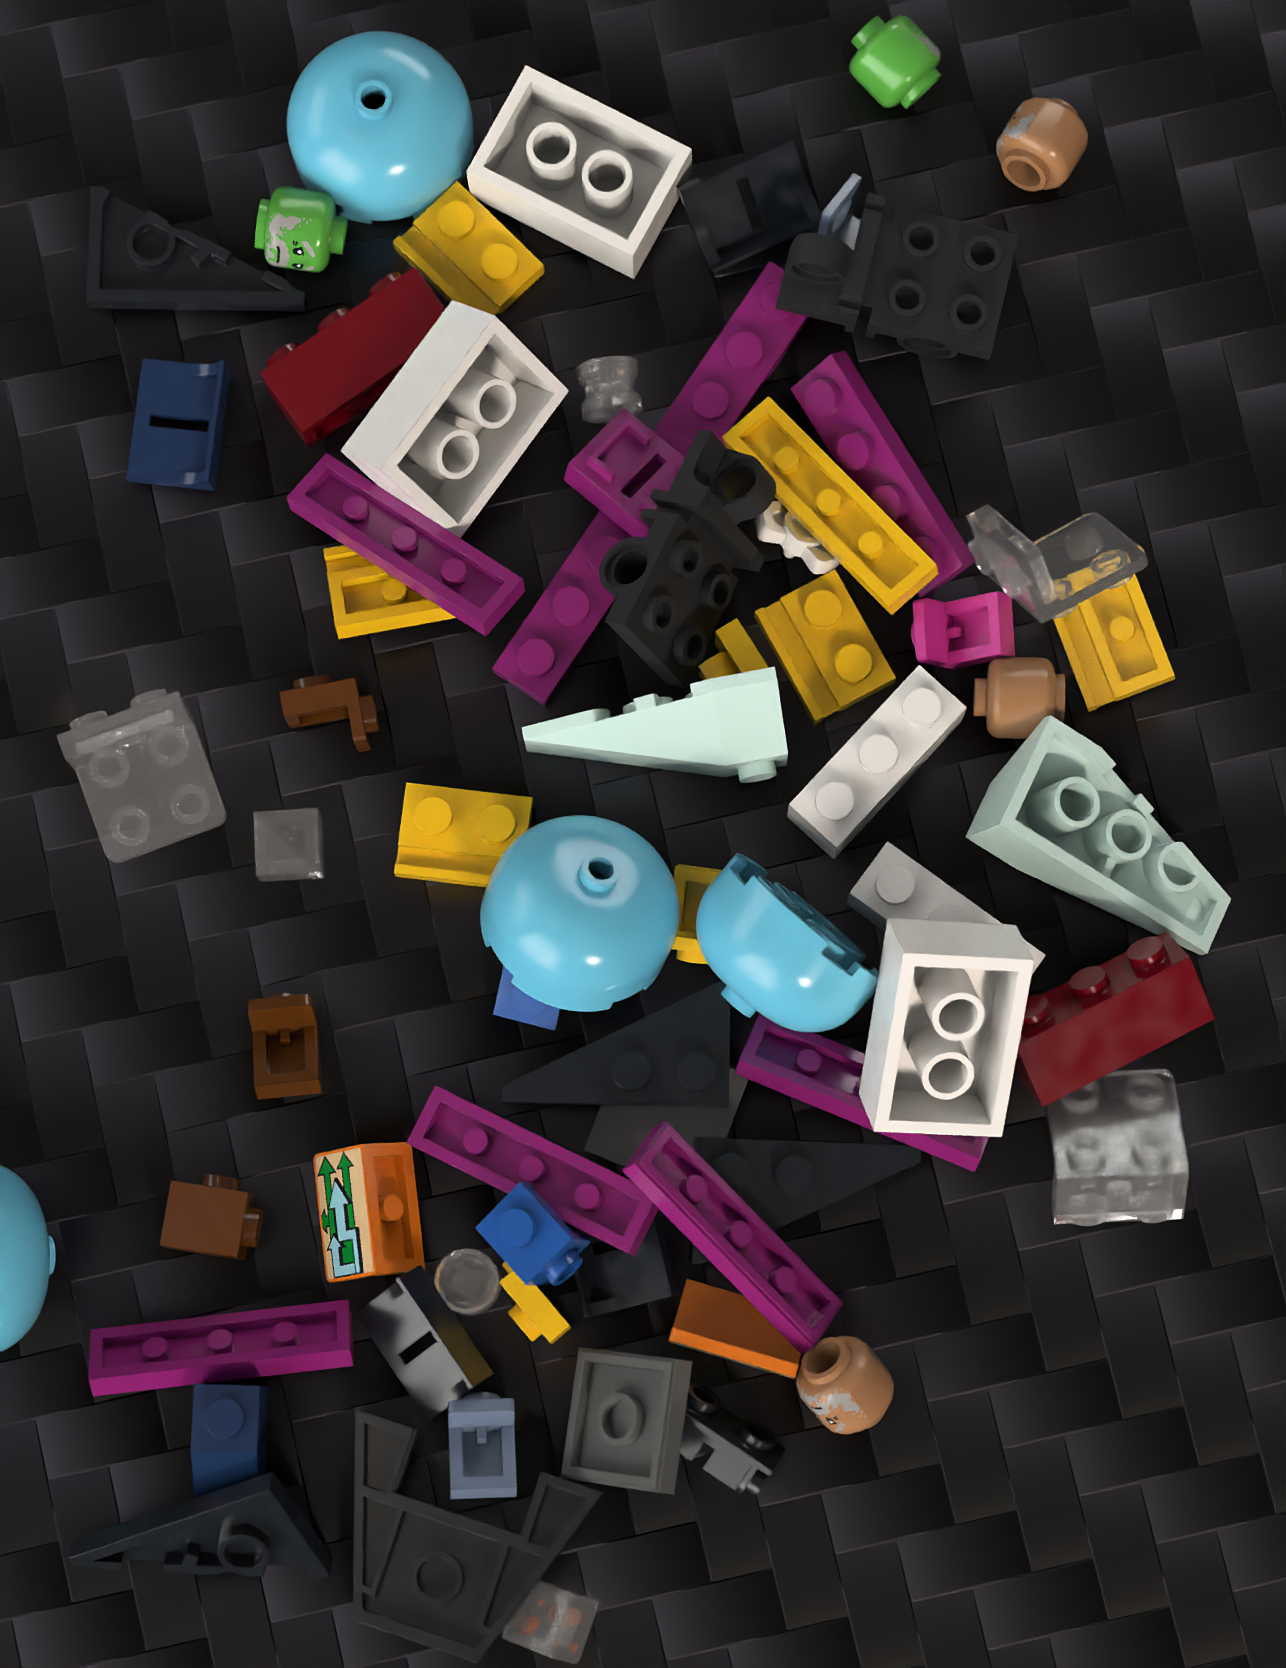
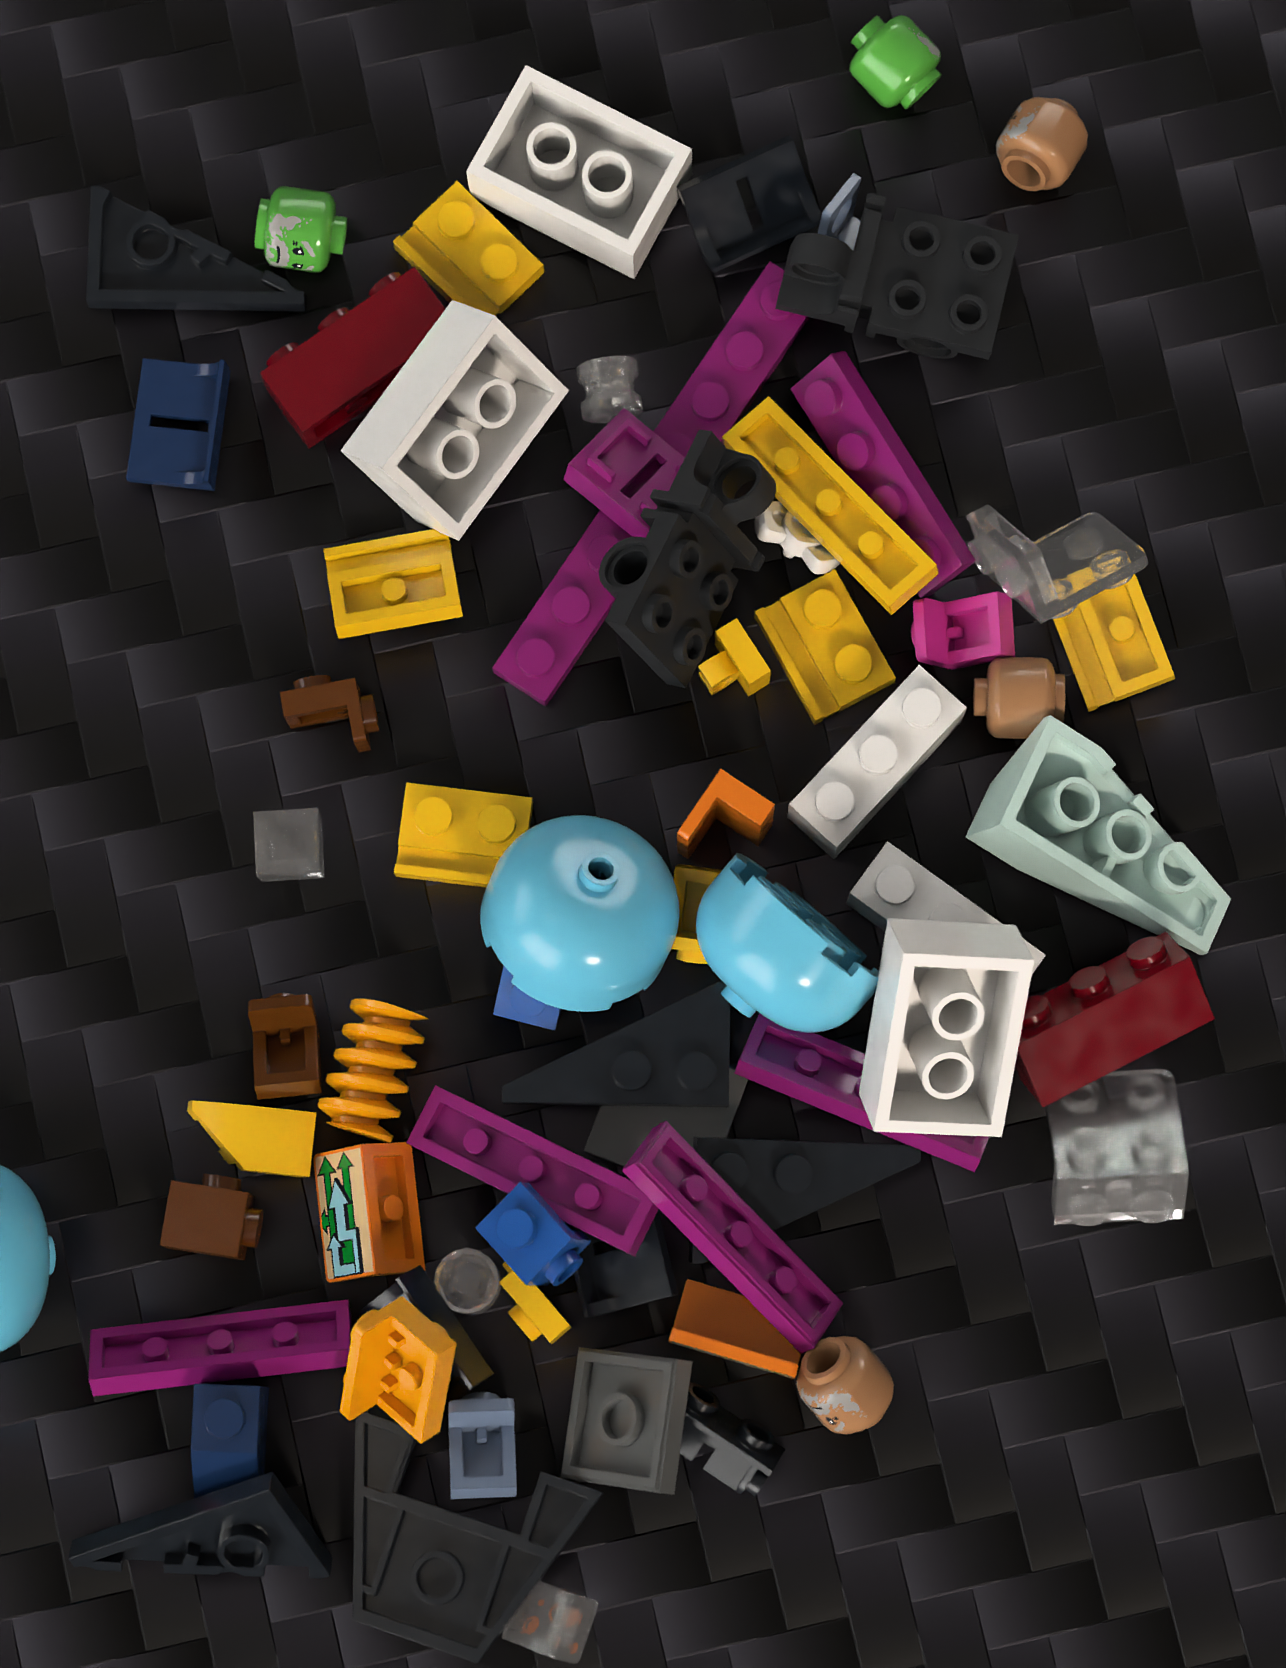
(144, 775): clear bracket -> none
(259, 1136): none -> yellow slope
(371, 1068): none -> light orange piece
(380, 126): medium azure cylinder -> none
(401, 1366): none -> light orange bracket
(406, 544): magenta plate -> none
(718, 730): light aqua wedge -> none
(732, 805): none -> orange panel

